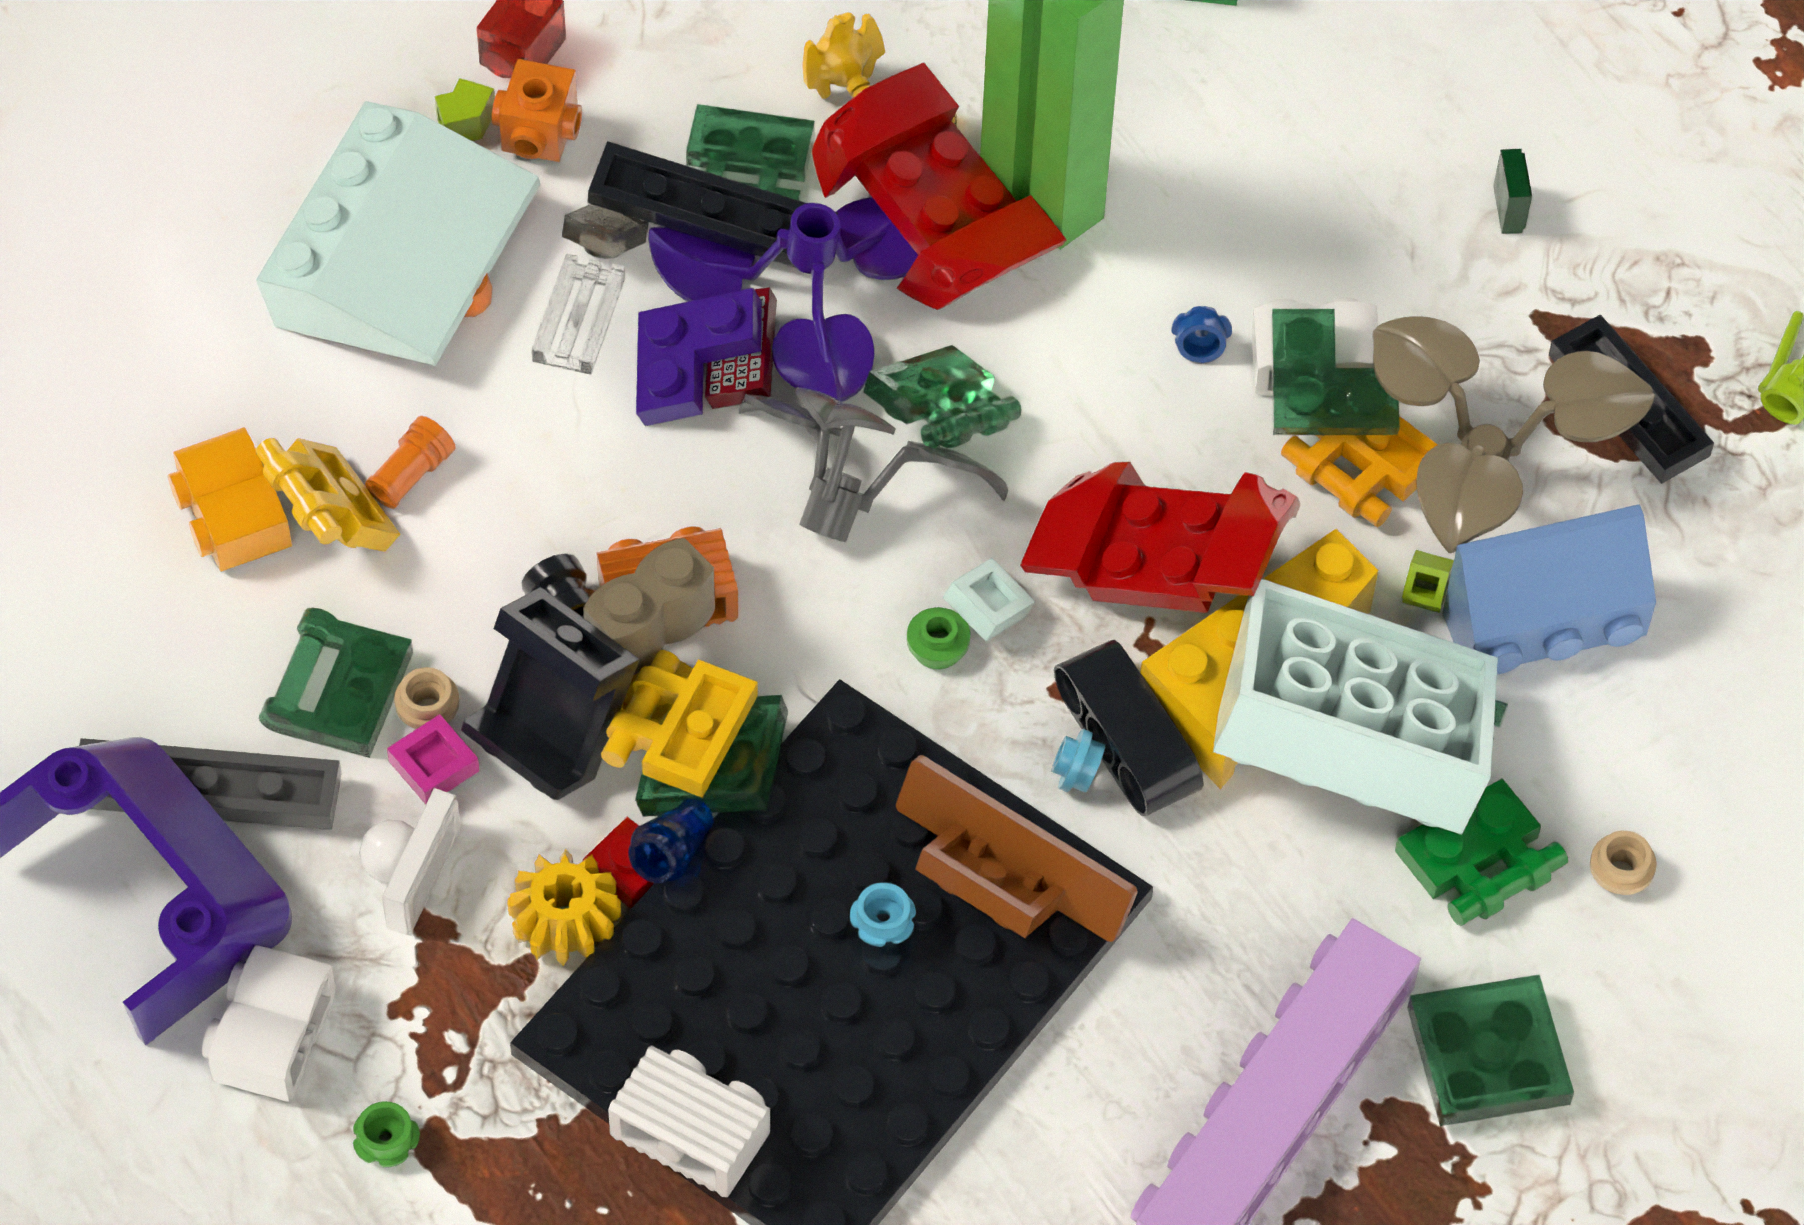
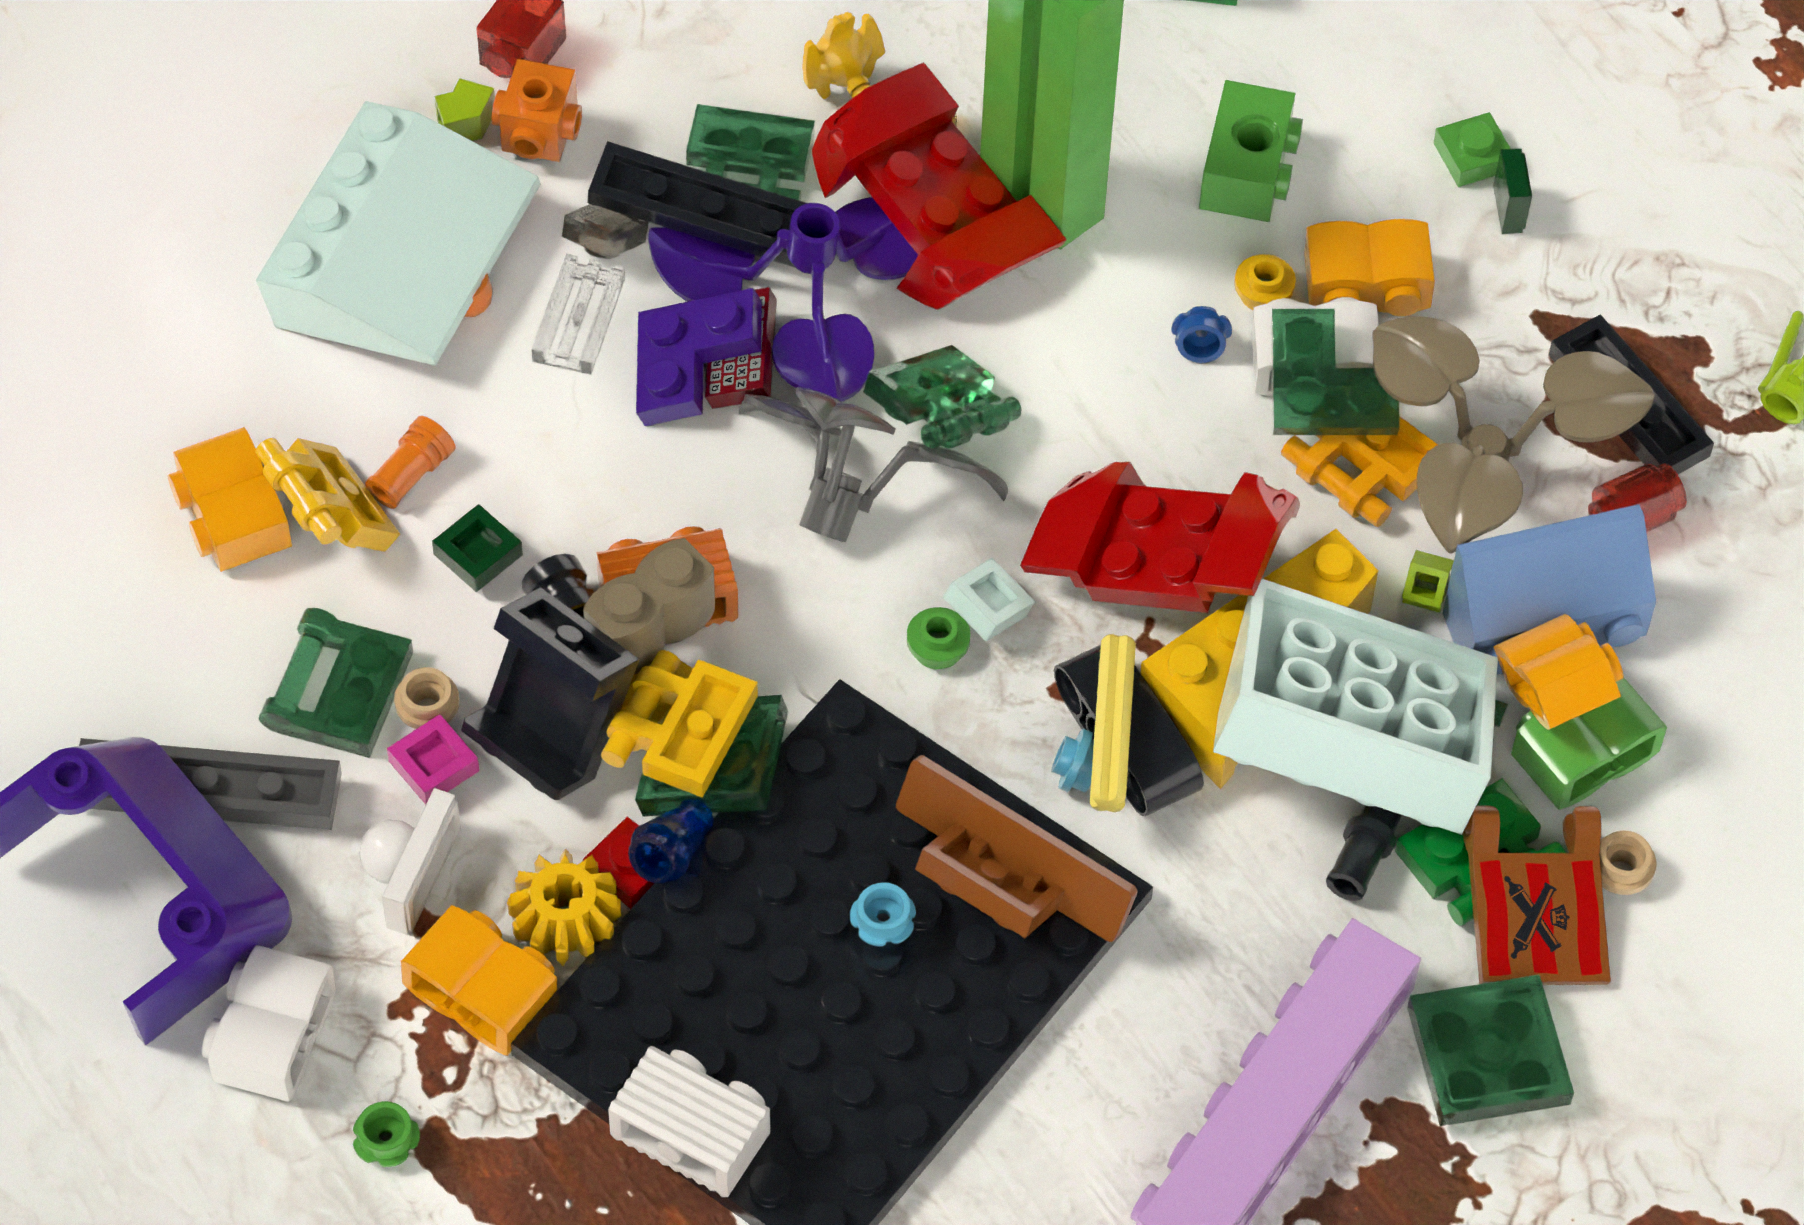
(477, 548): none -> dark green plate
(478, 977): none -> light orange brick
(1112, 723): none -> light yellow axle
(1248, 151): none -> bright green brick
(1258, 292): none -> yellow plate
(1367, 841): none -> black pin
(1372, 263): none -> light orange brick
(1470, 148): none -> bright green plate
(1539, 907): none -> flag
(1559, 670): none -> light orange brick
(1589, 749): none -> bright green brick
(1653, 487): none -> clear red brick

